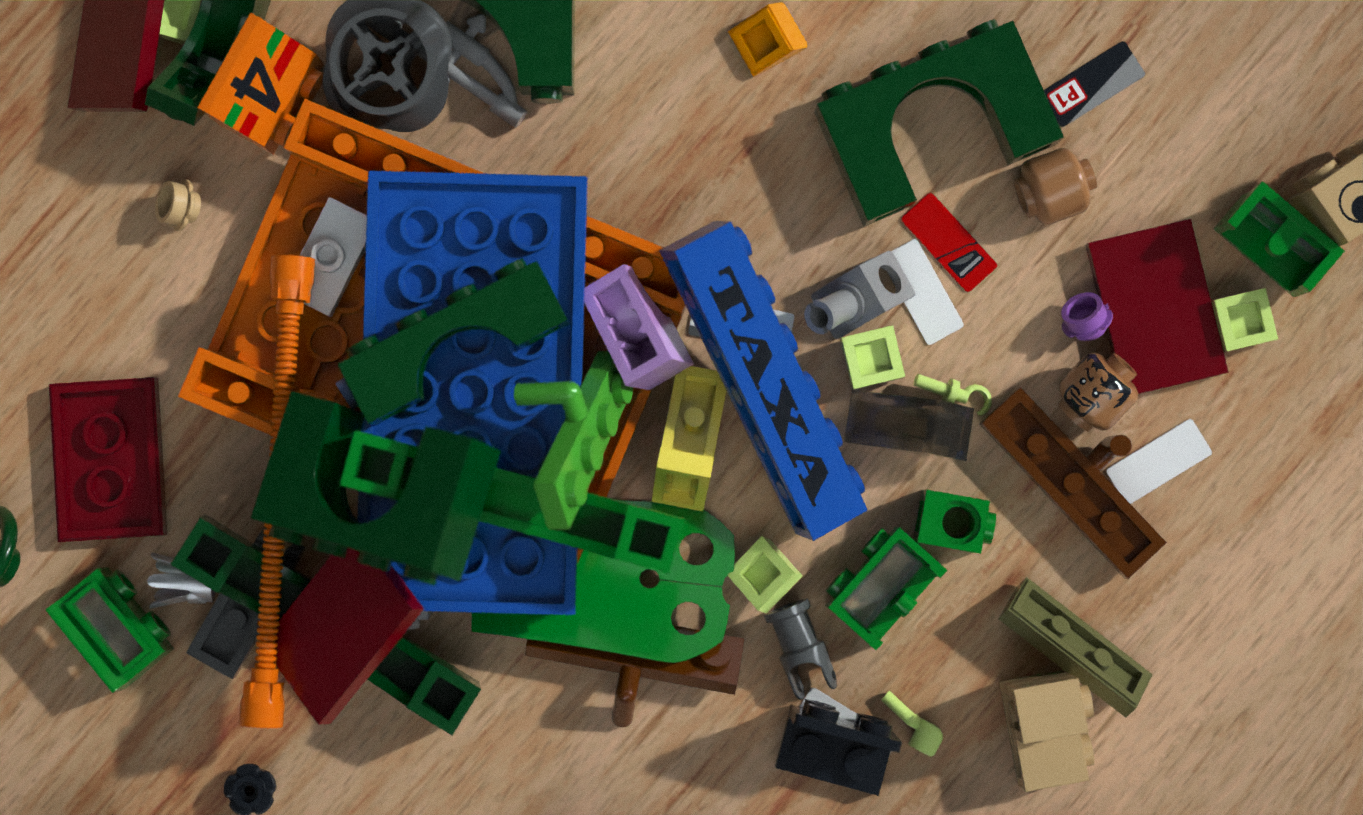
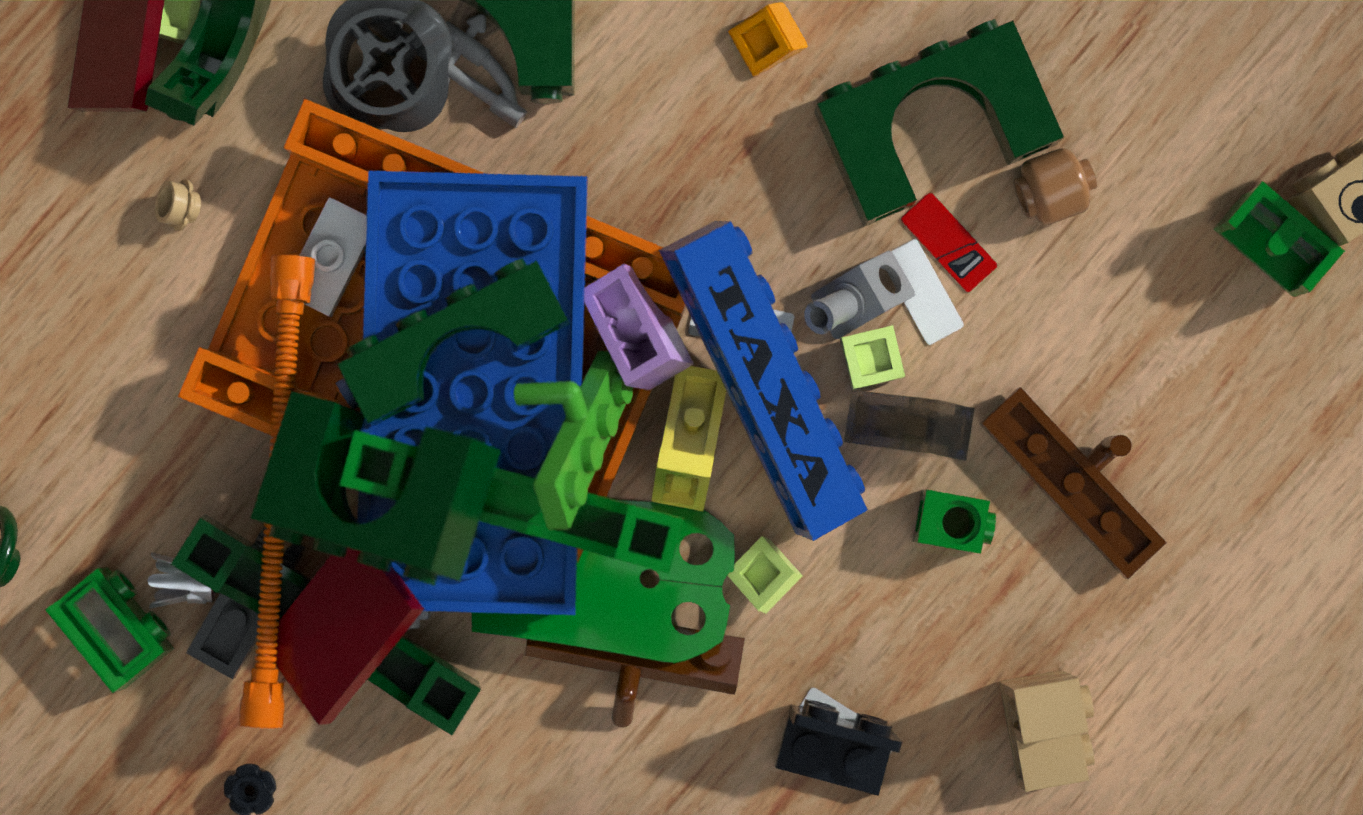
(107, 459): dark red tile -> none
(262, 84): orange slope -> none
(799, 644): dark grey piece -> none
(883, 585): green window -> none
(926, 736): yellowish green hand -> none
(952, 392): yellowish green hand -> none
(1076, 647): olive tile -> none
(1085, 317): medium lavender plate -> none
(1093, 83): sticker -> none
(1098, 391): medium nougat head -> none
(1158, 305): dark red tile -> none
(1159, 461): white sticker -> none
(1244, 320): yellowish green plate -> none

